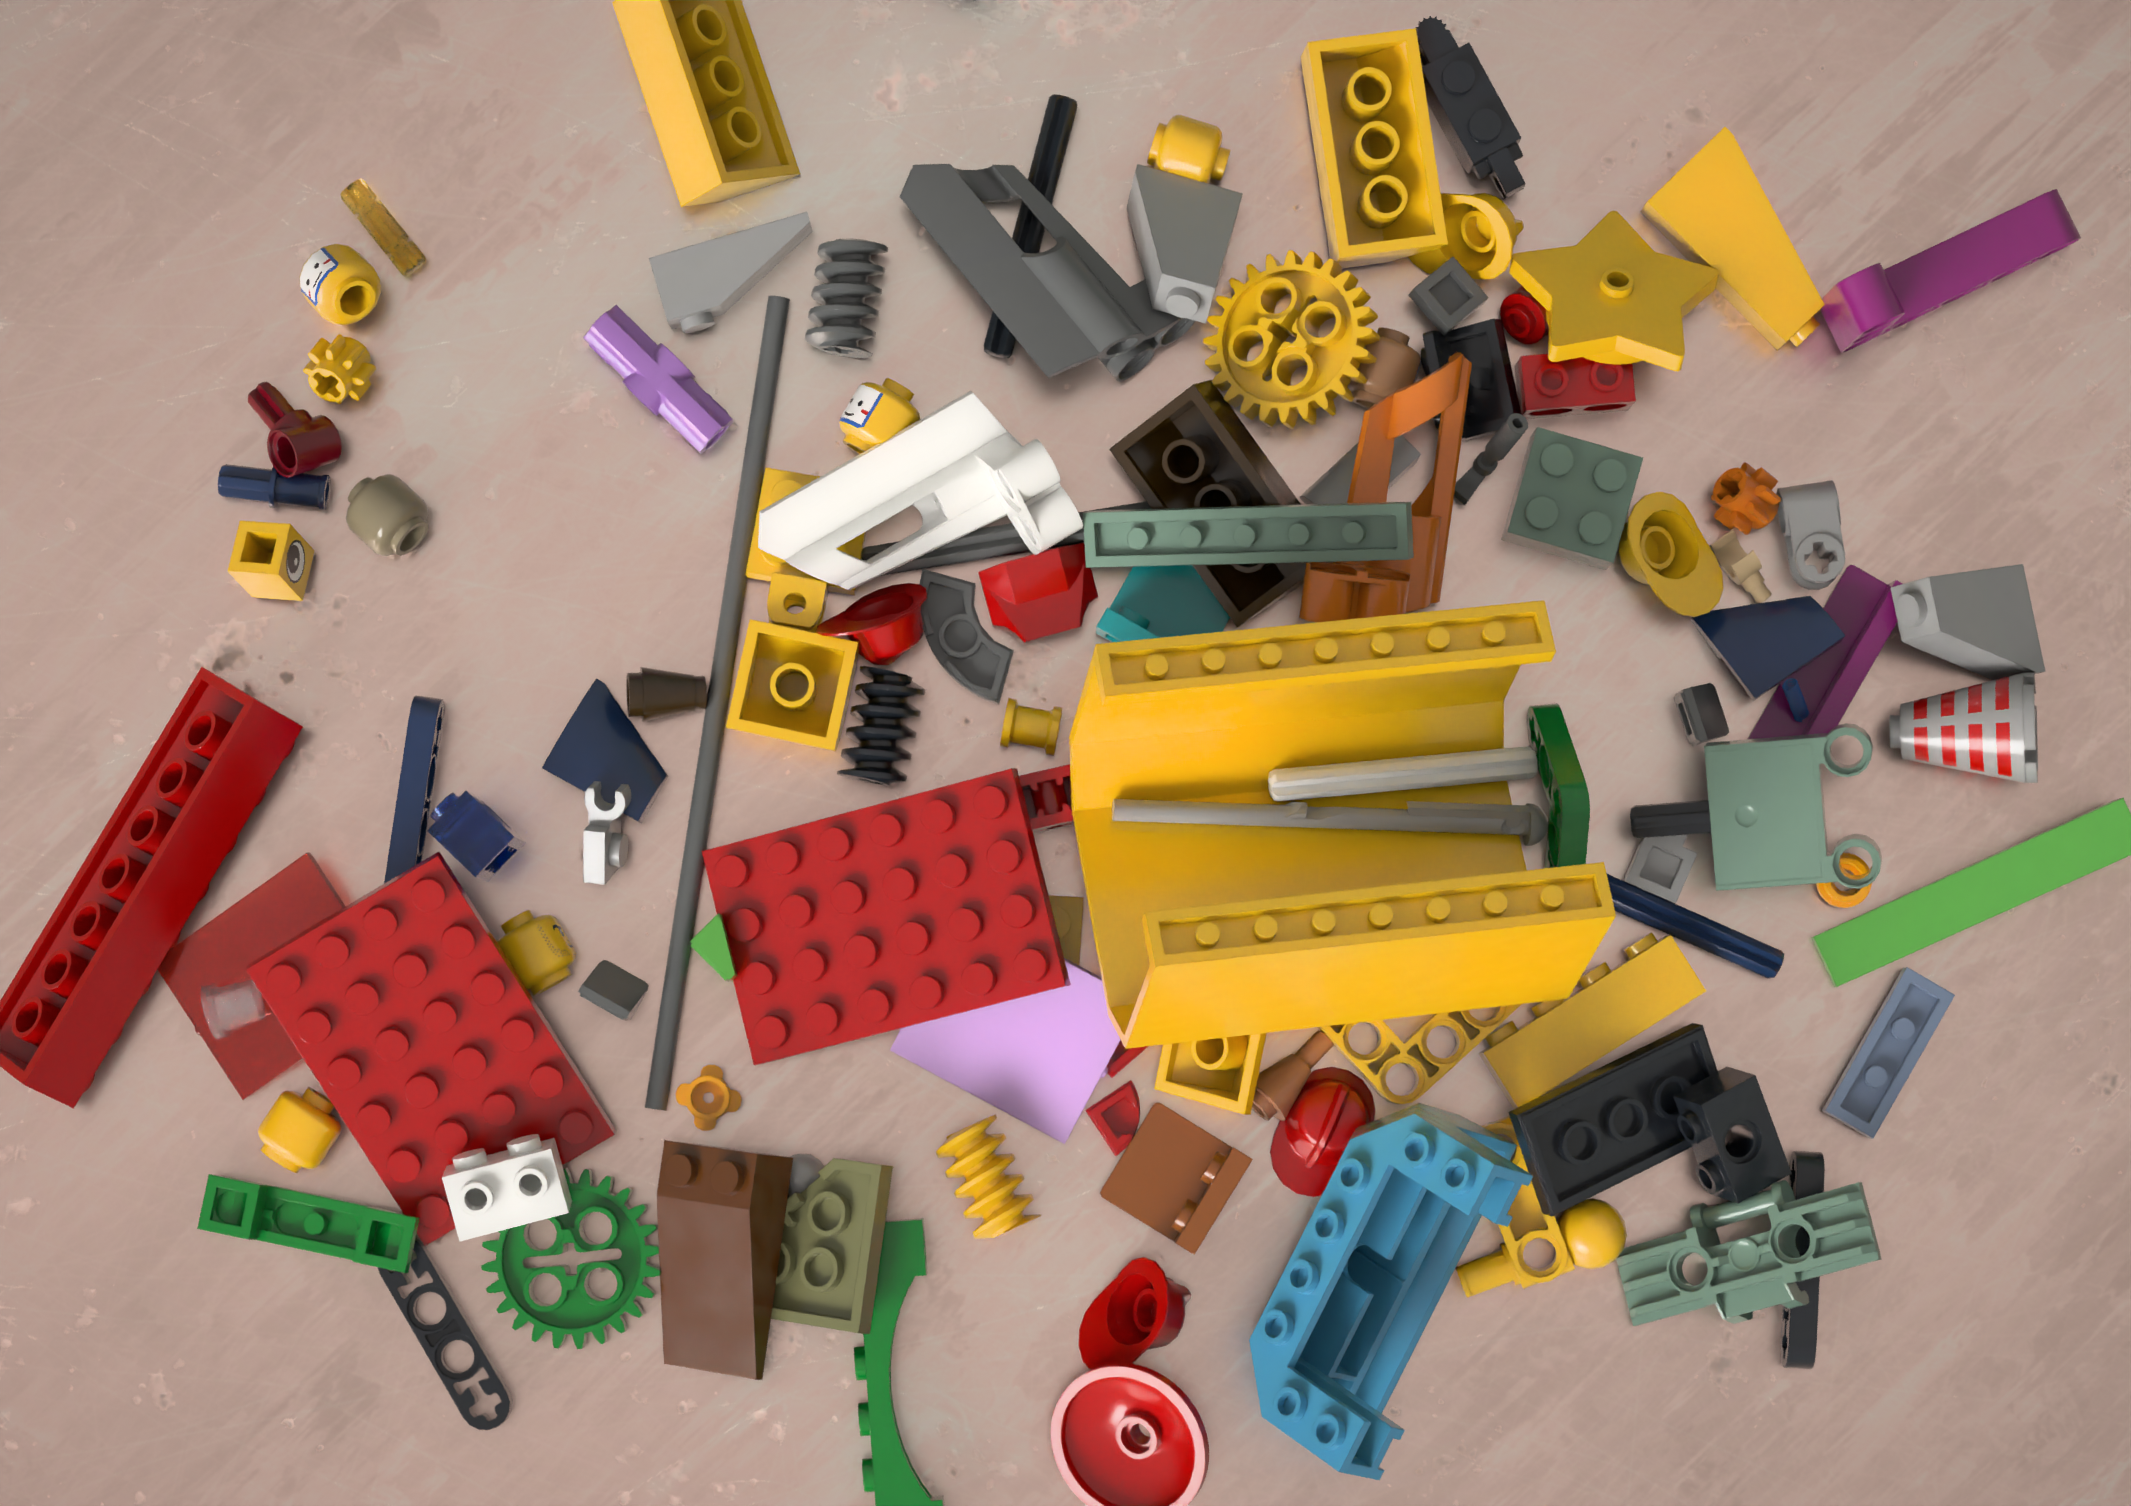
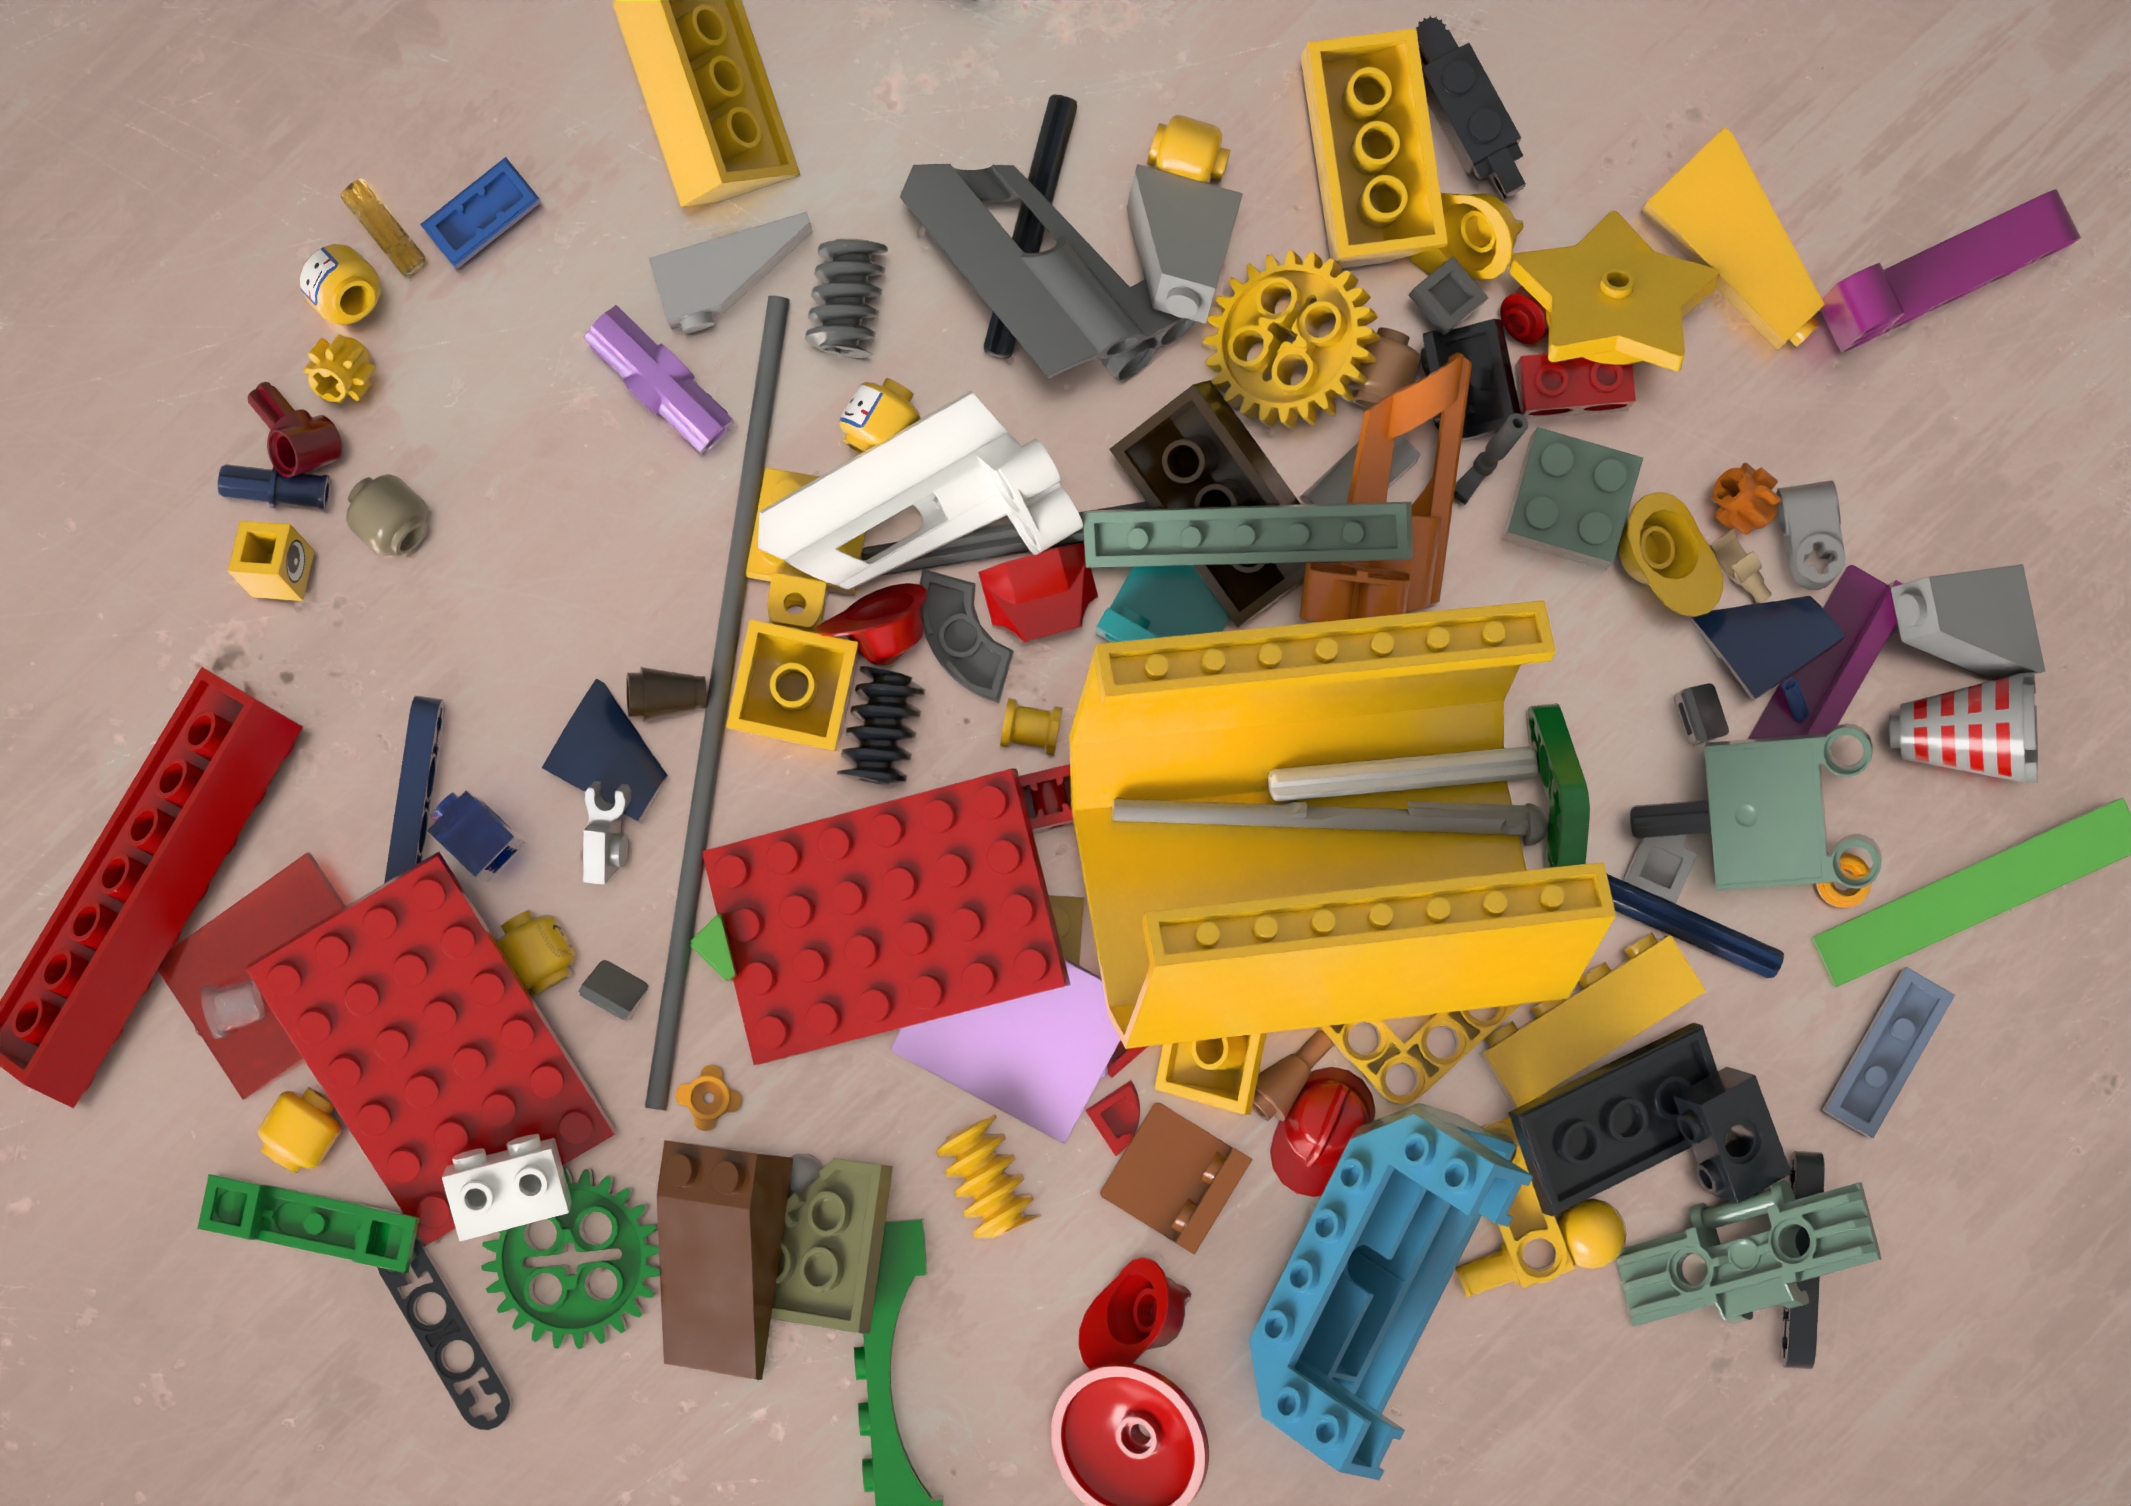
(481, 213): none -> blue plate

